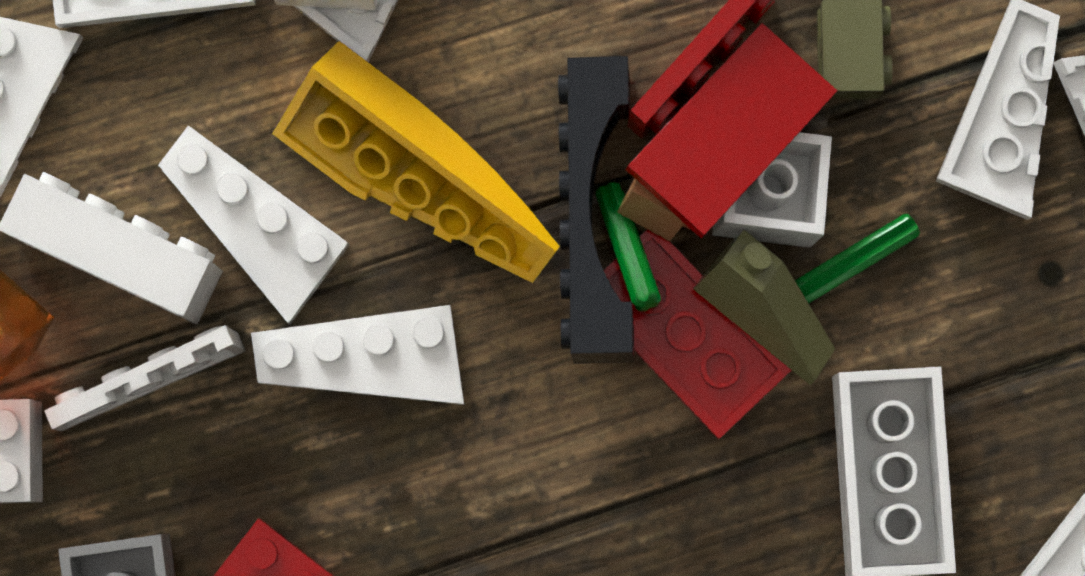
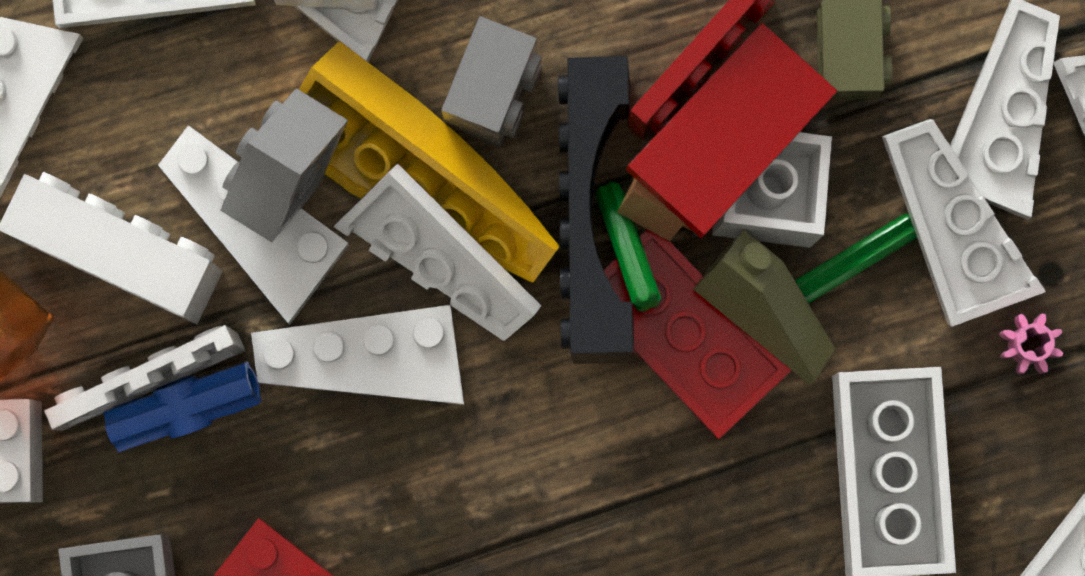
(182, 406): none -> blue piece
(281, 163): none -> light grey brick
(420, 235): none -> white wing
(491, 82): none -> light grey brick
(960, 238): none -> white wing
(1043, 351): none -> bright pink gear

